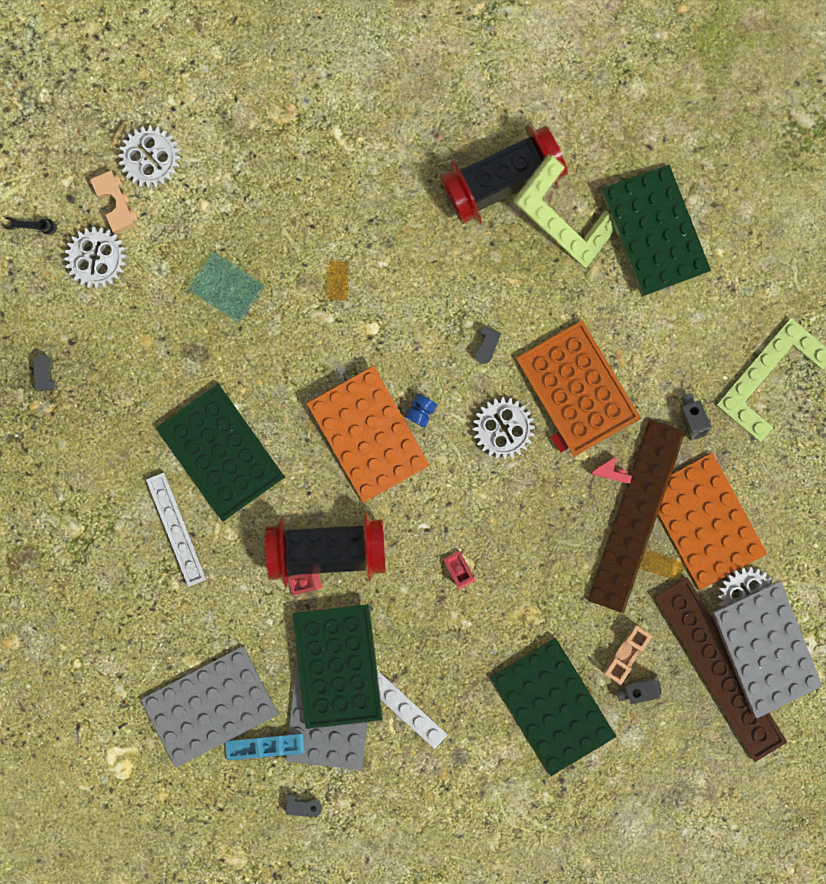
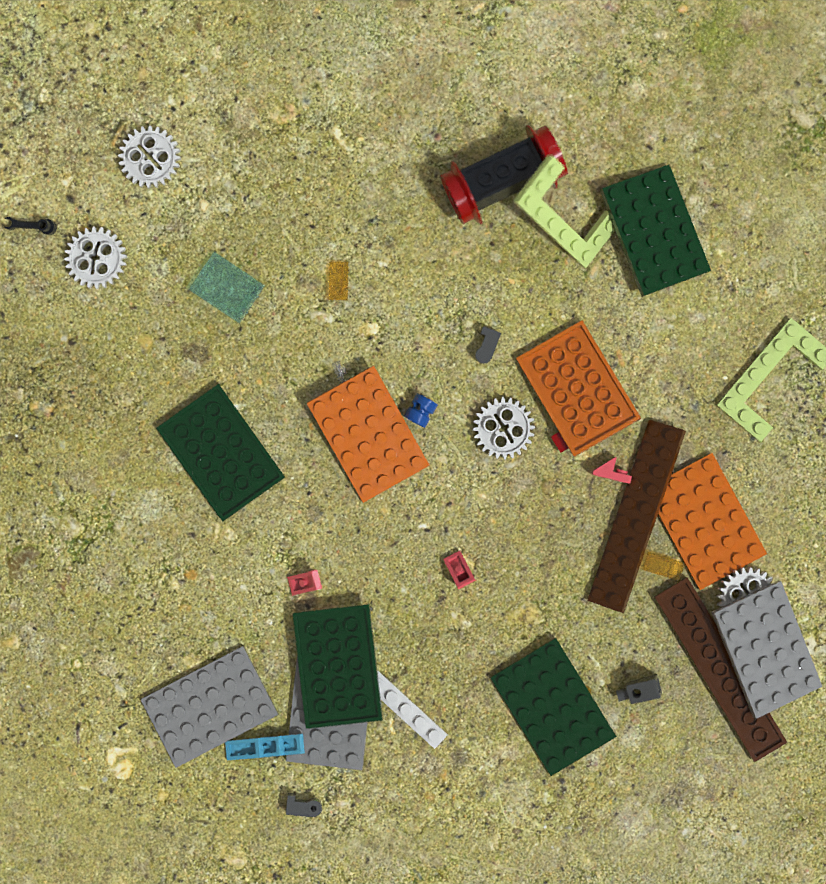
(42, 373): dark grey leg -> none
(109, 186): light nougat arch -> none
(176, 529): white plate -> none
(324, 550): black brick -> none
(630, 648): light nougat arch -> none
(696, 425): dark grey torso -> none

